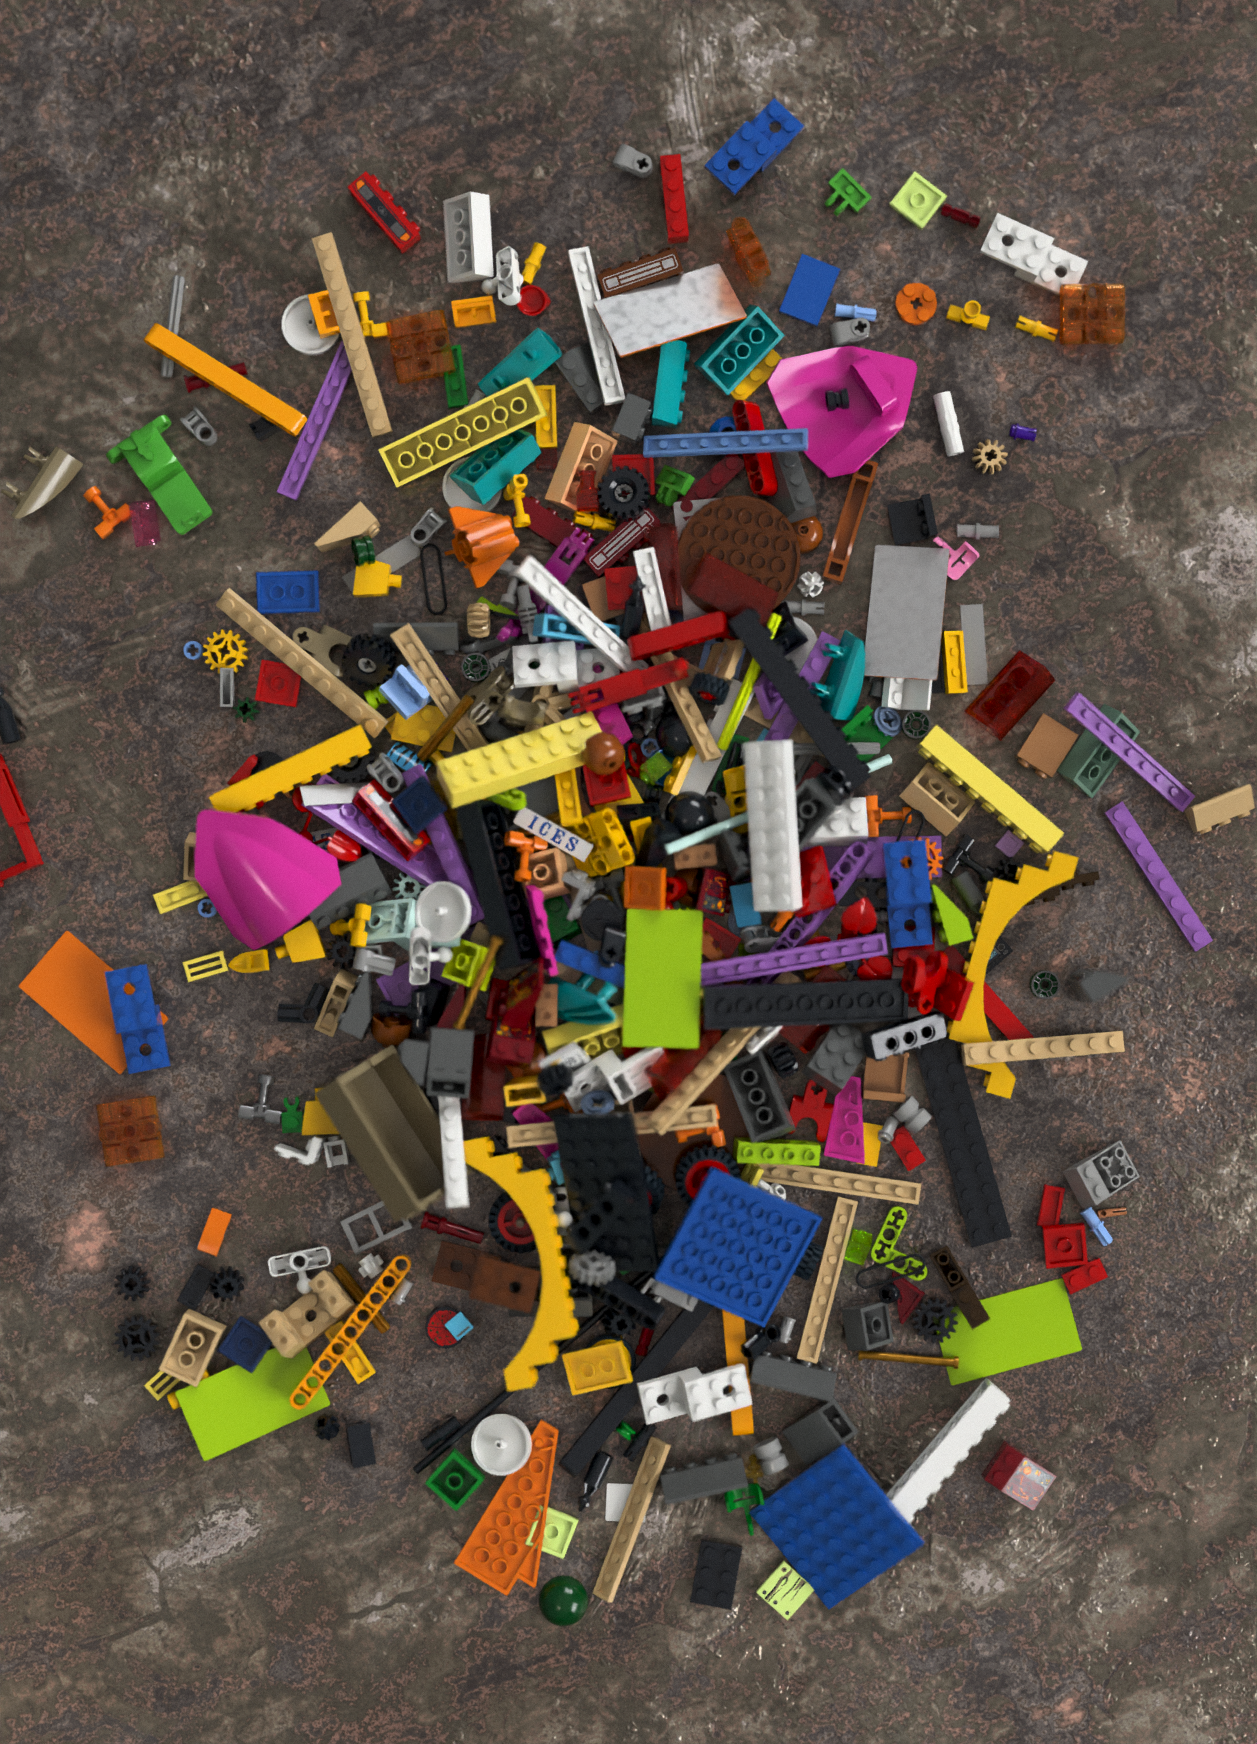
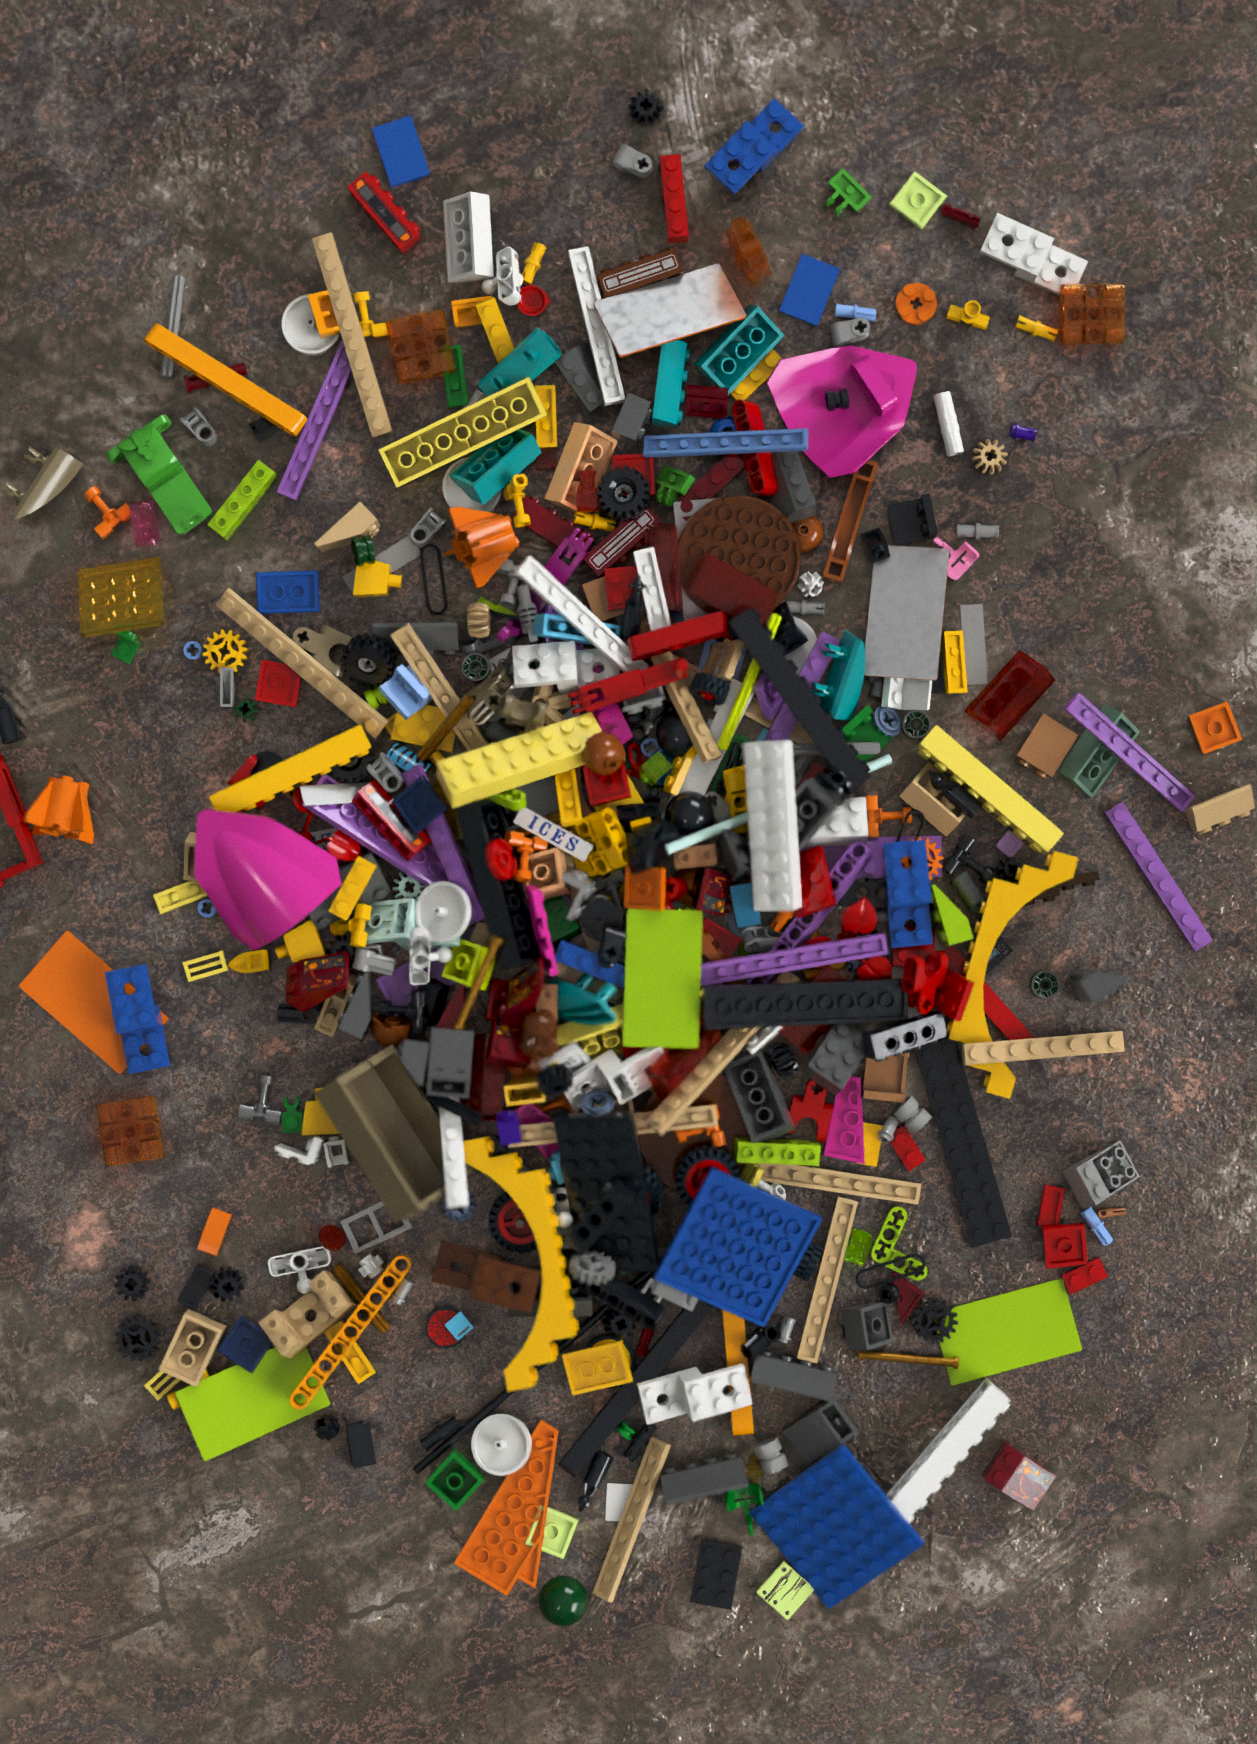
(62, 810): none -> orange brick
(120, 597): none -> clear yellow tile
(126, 646): none -> green bracket
(242, 500): none -> lime brick
(316, 980): none -> dark red slope
(331, 1238): none -> clear red piece
(352, 888): none -> yellow plate
(401, 151): none -> blue tile
(450, 1228): dark red pin -> none
(456, 1108): none -> black axle
(456, 1214): none -> sand blue gear
(495, 328): none -> yellow plate
(500, 859): none -> red tile
(509, 1127): none -> dark purple brick
(539, 1034): none -> reddish brown hair
(641, 848): none -> black wing
(654, 107): none -> black gear
(707, 401): none -> dark red plate
(875, 545): none -> black bracket
(956, 795): none -> black wheel
(959, 1287): dark brown slope -> none
(1214, 728): none -> orange plate

